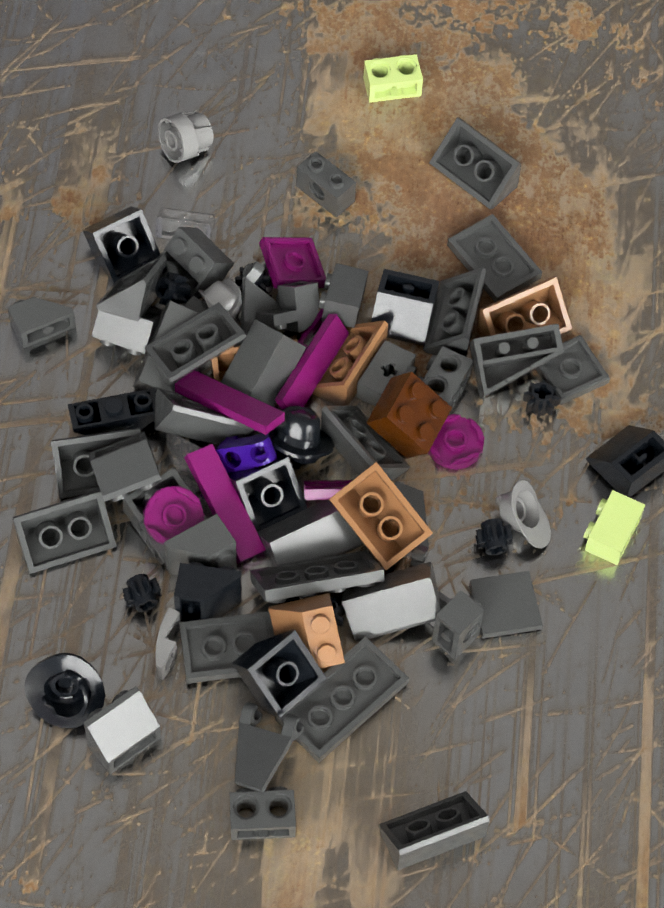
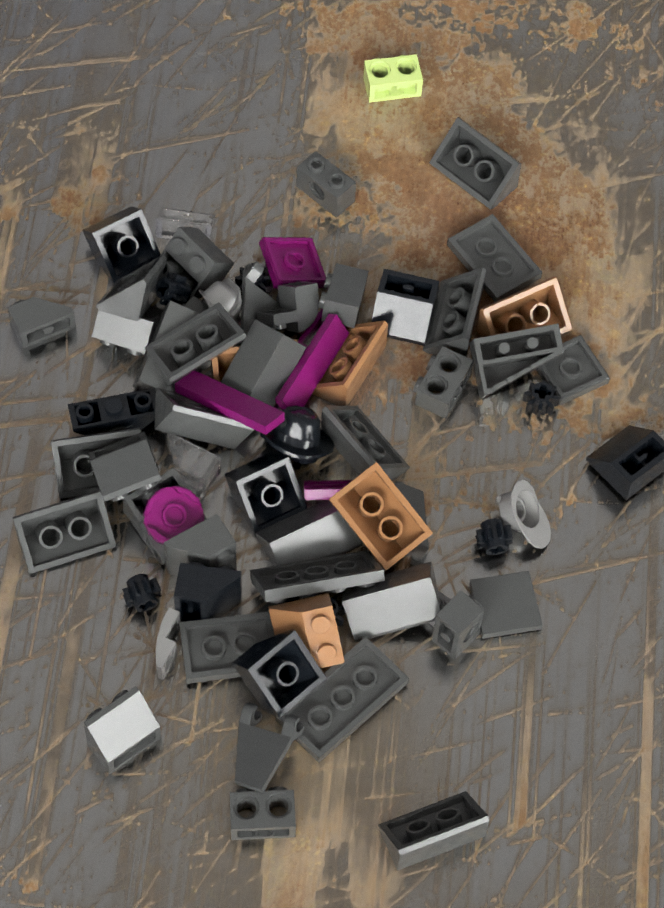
(64, 690): black hat -> none
(185, 135): light grey piece -> none
(224, 501): magenta tile -> none
(246, 452): dark purple leg -> none
(387, 363): dark grey brick -> none
(409, 415): reddish brown brick -> none
(457, 443): magenta tile -> none
(614, 526): yellowish green brick -> none

